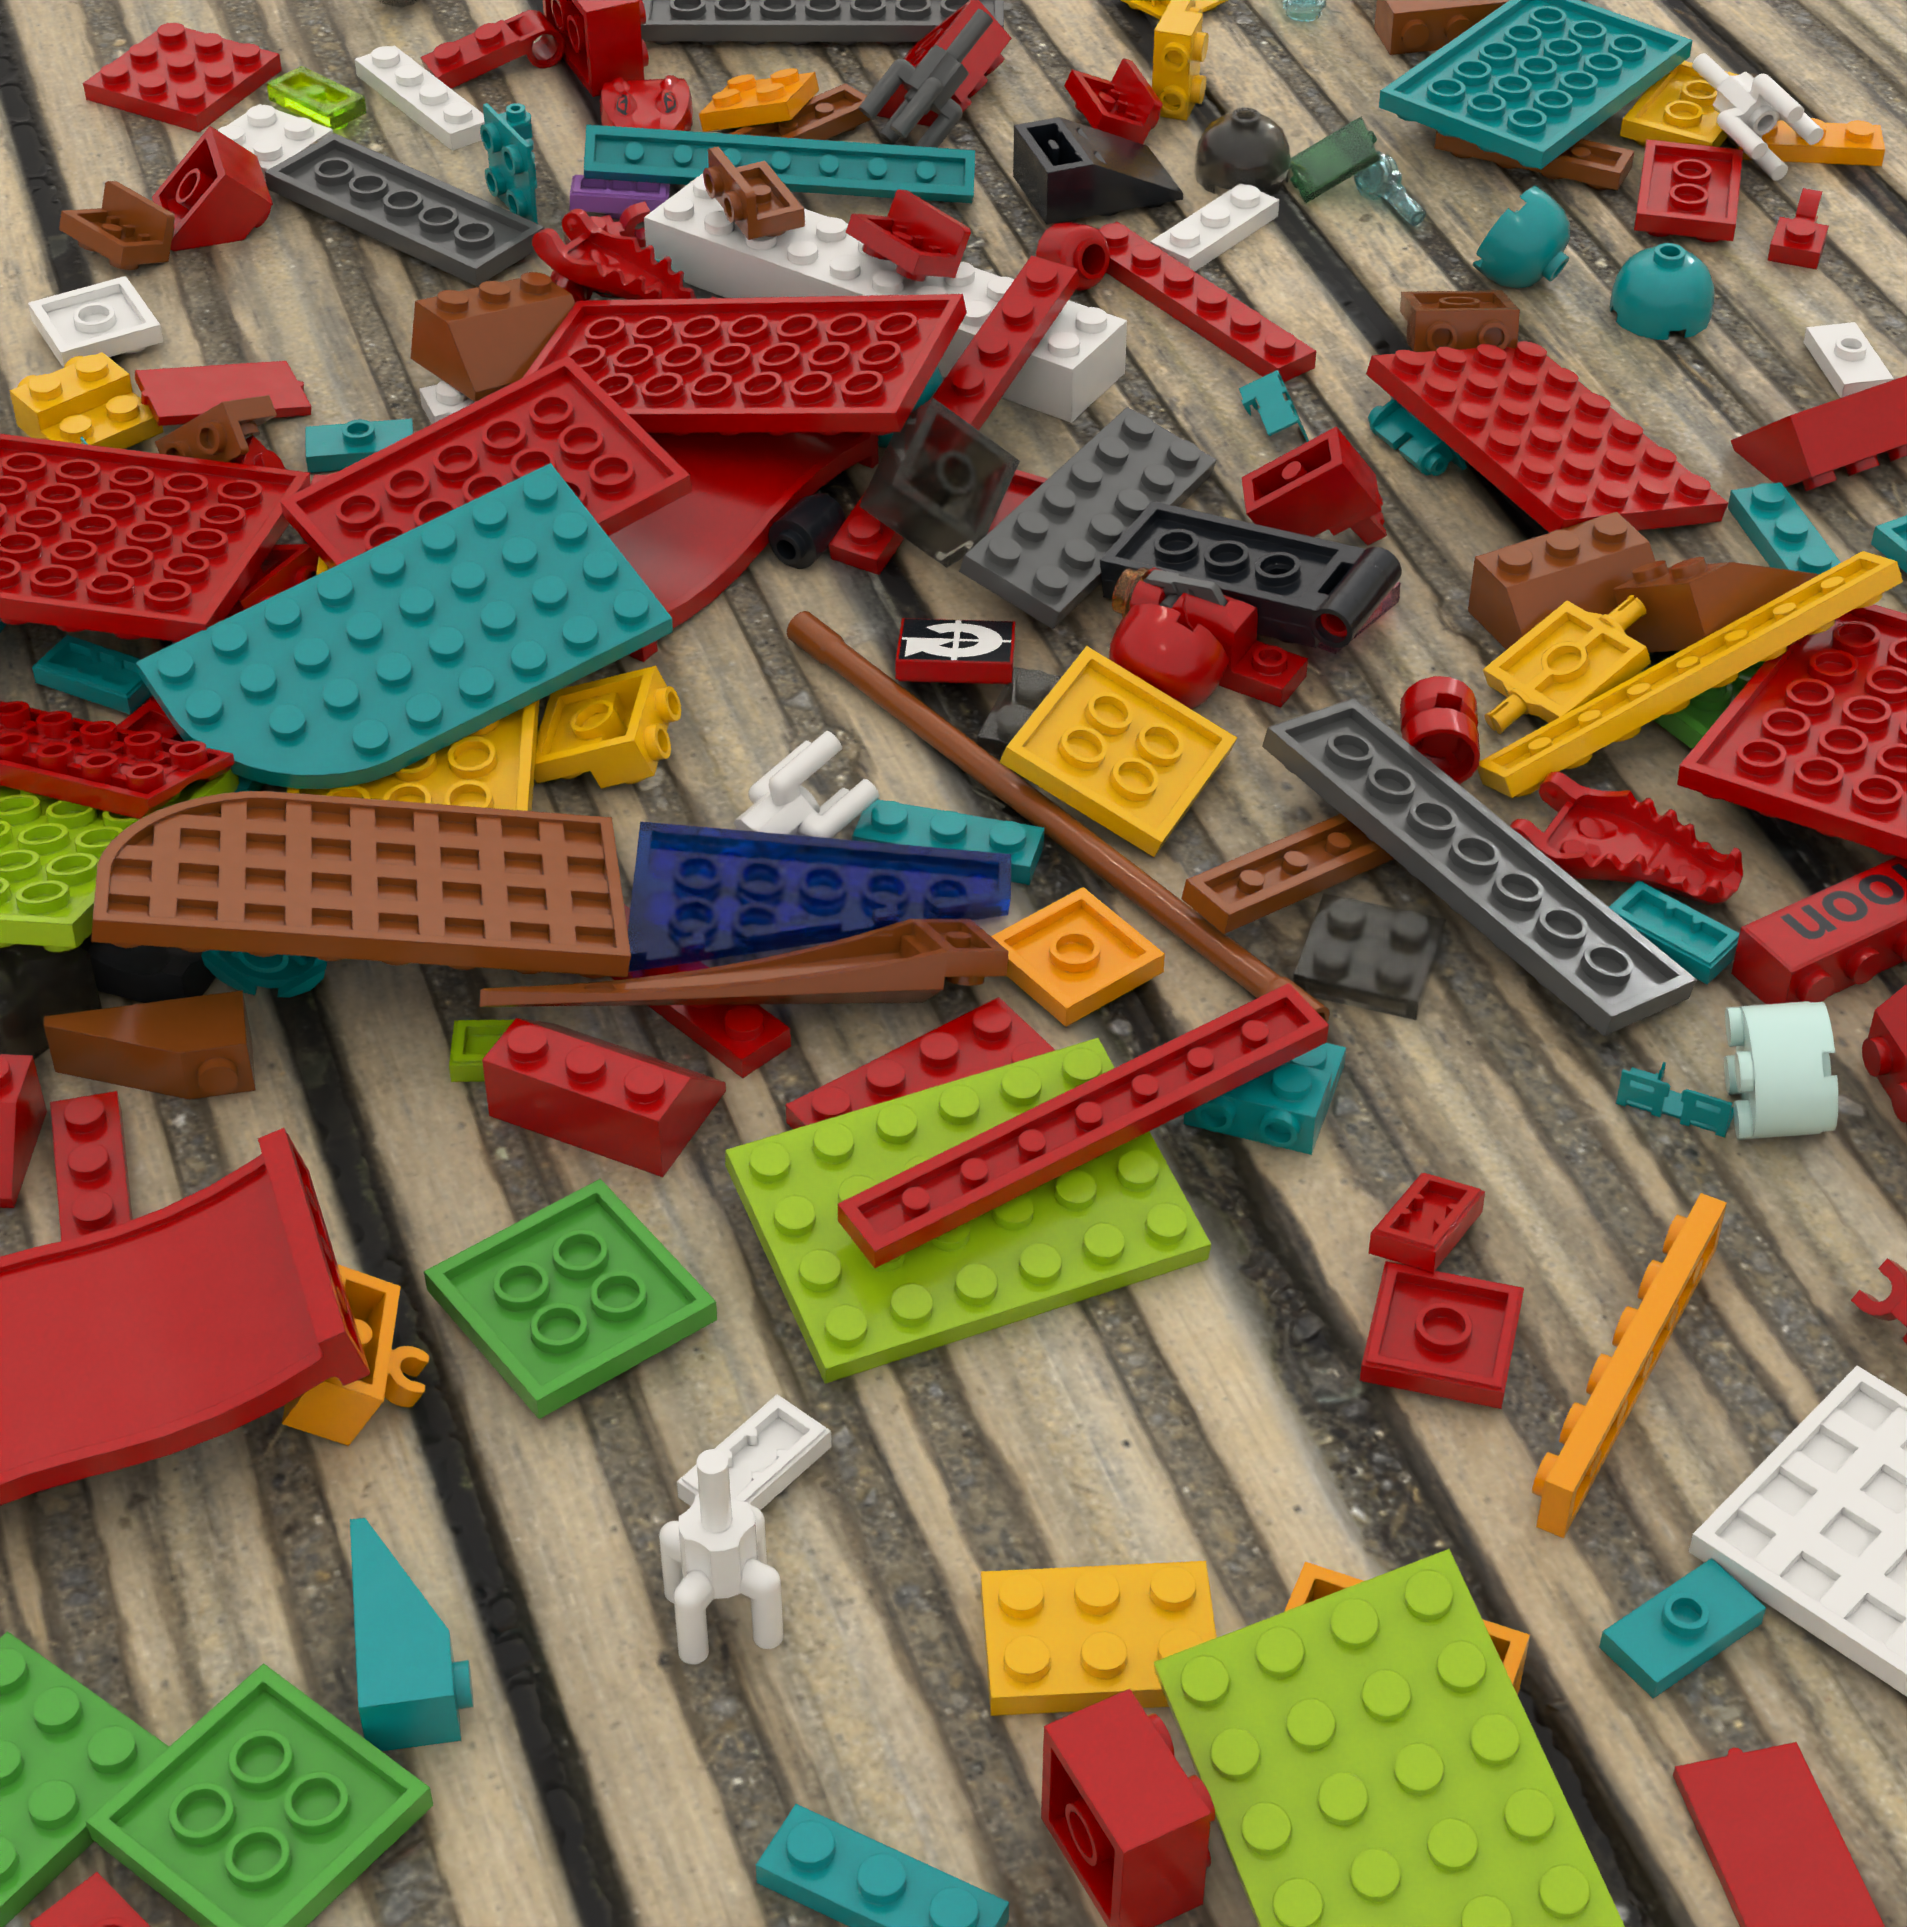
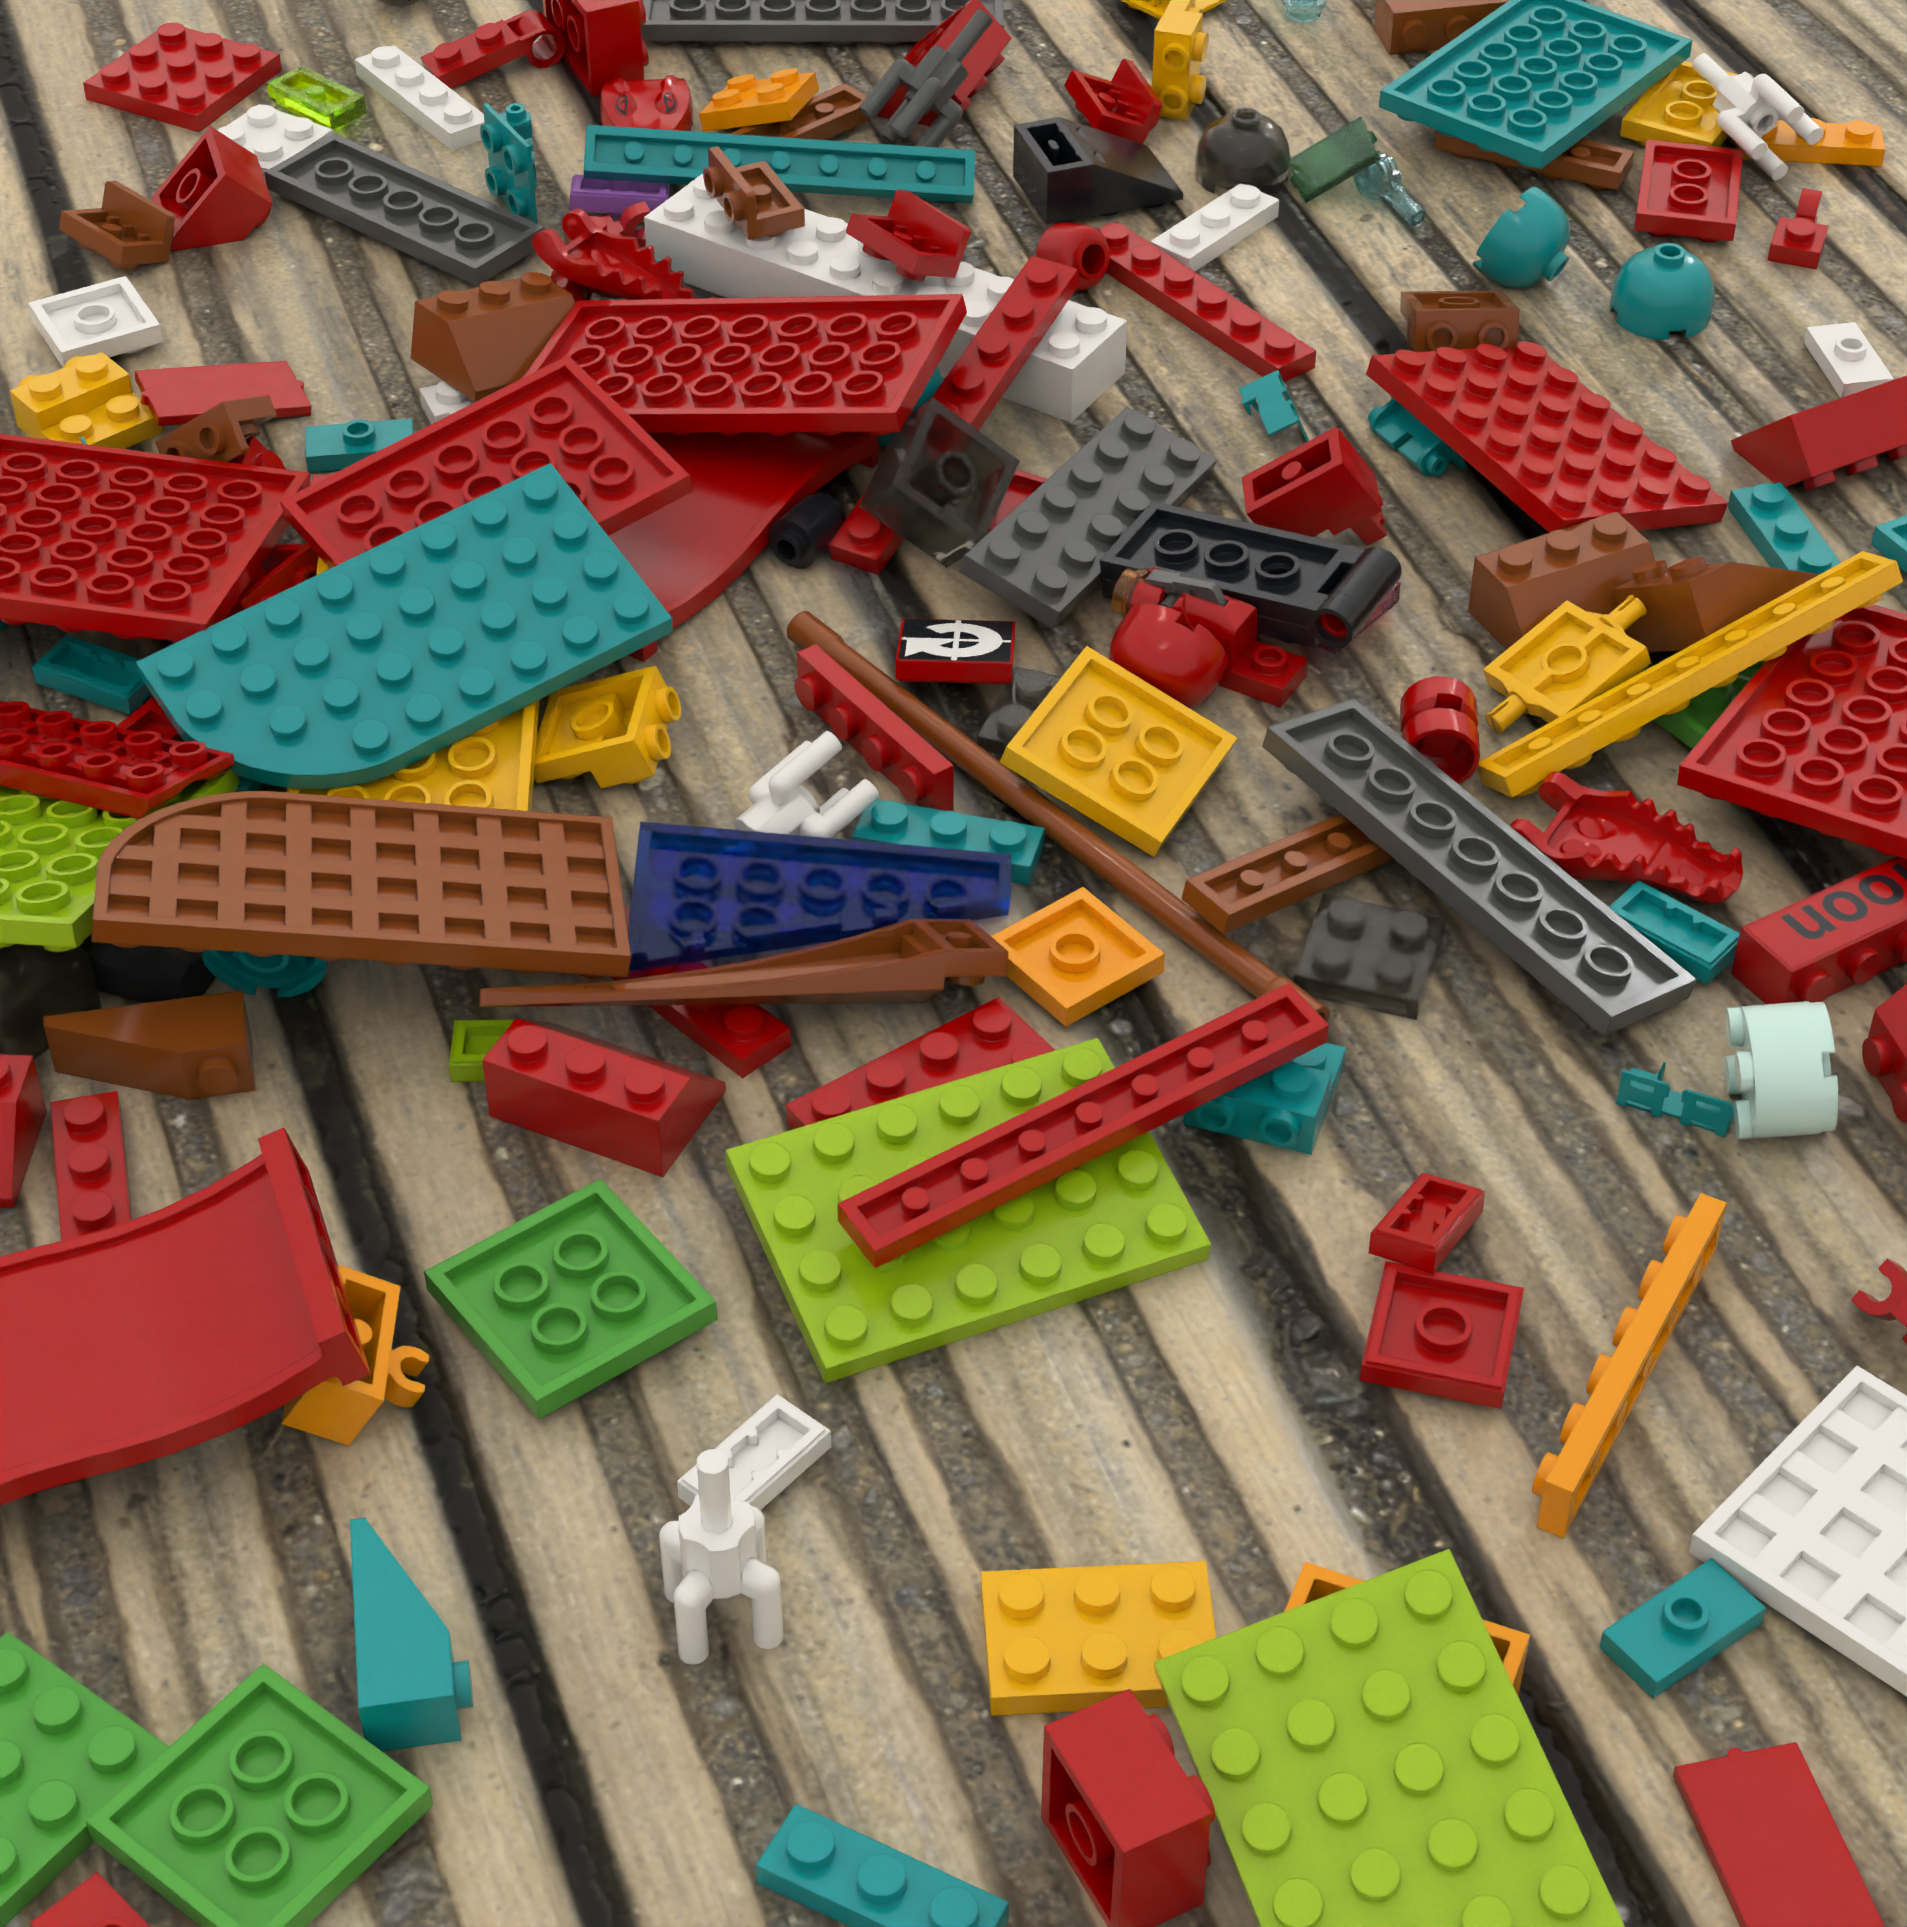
(874, 730): none -> red plate

